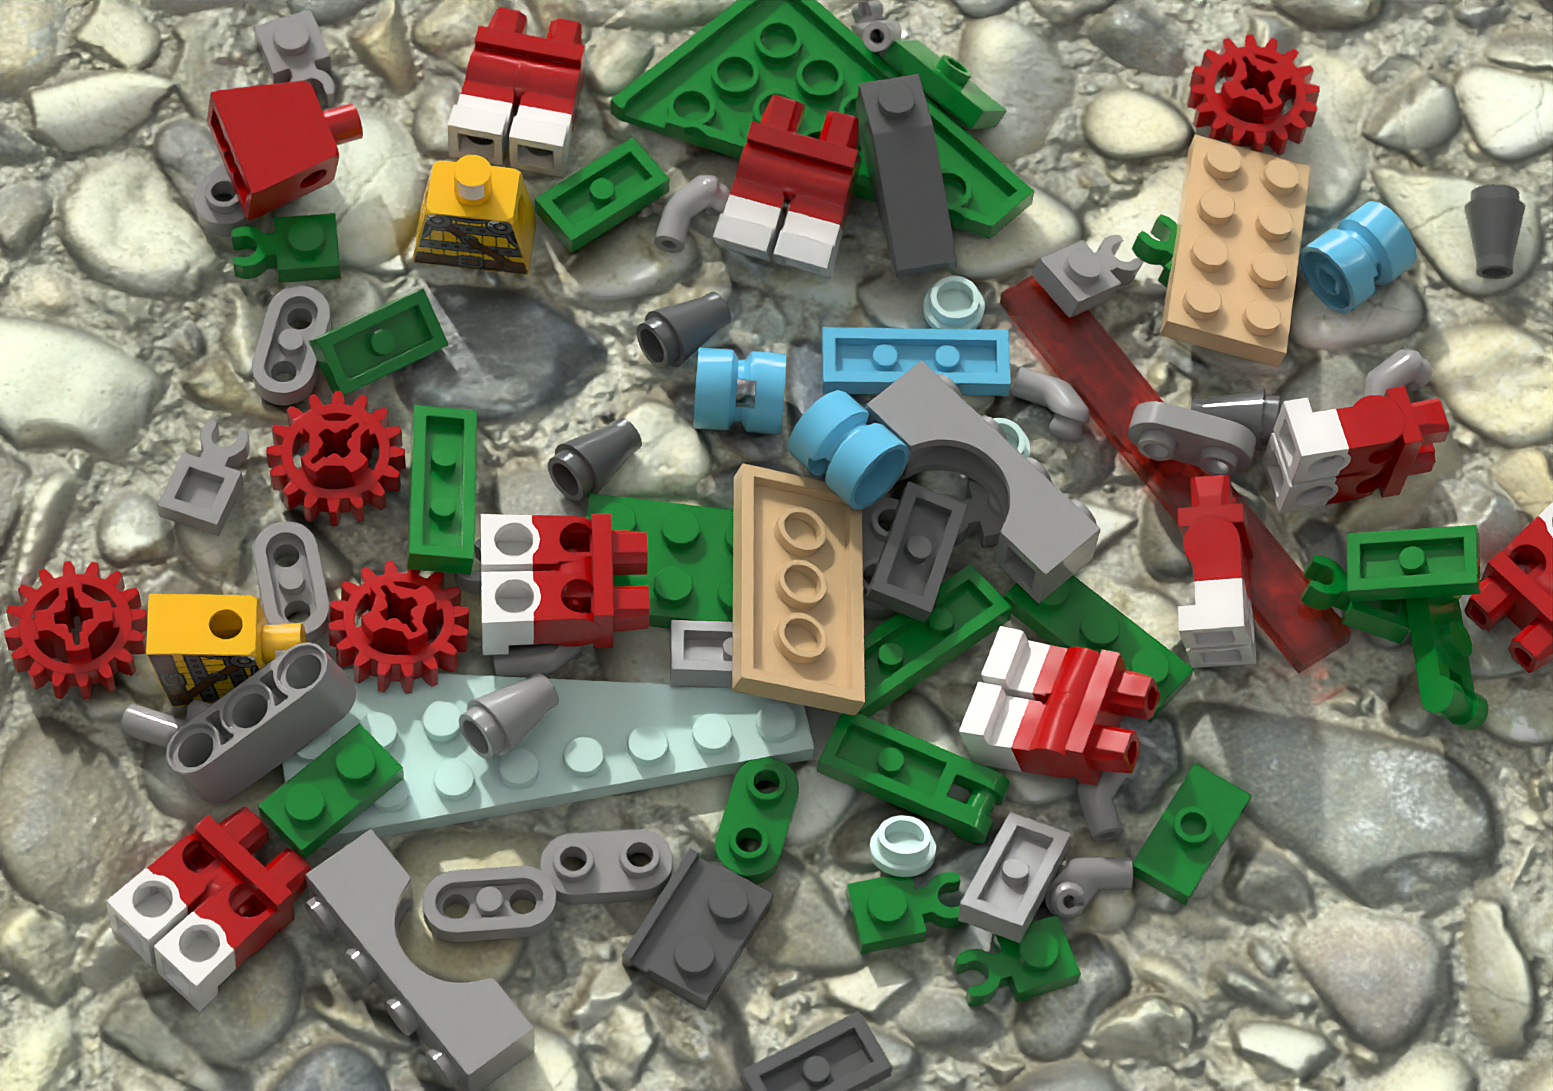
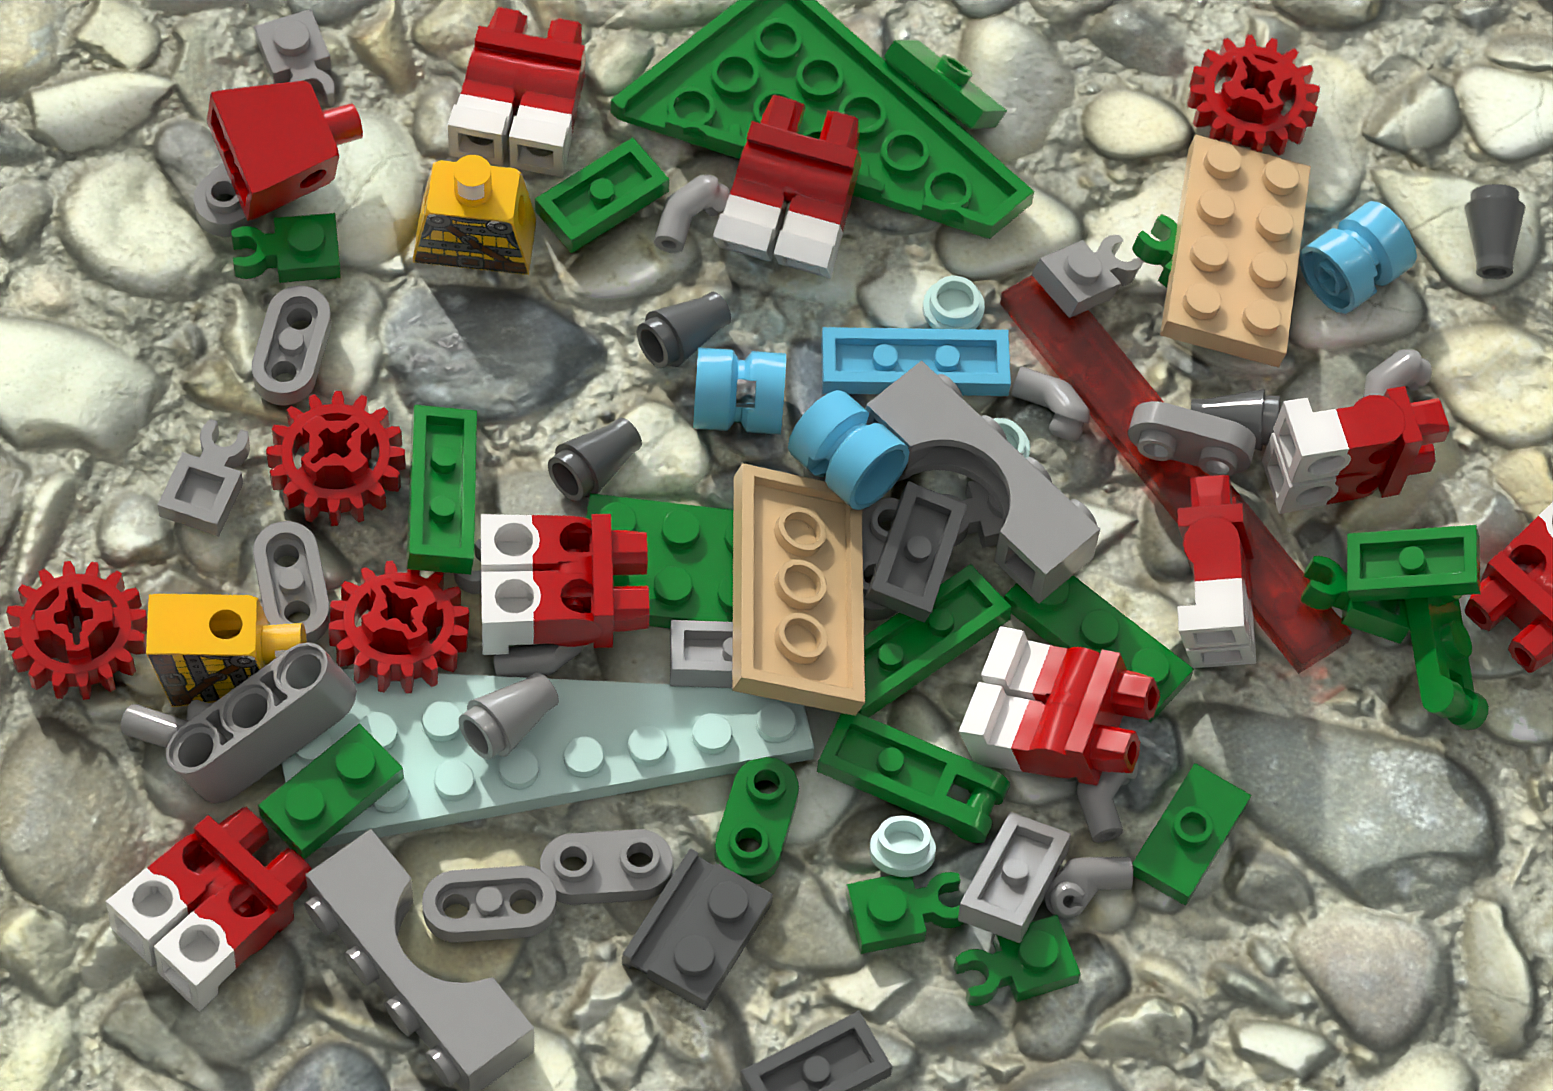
(379, 342): green plate -> none
(872, 28): light grey arm -> none
(905, 174): dark grey slope -> none

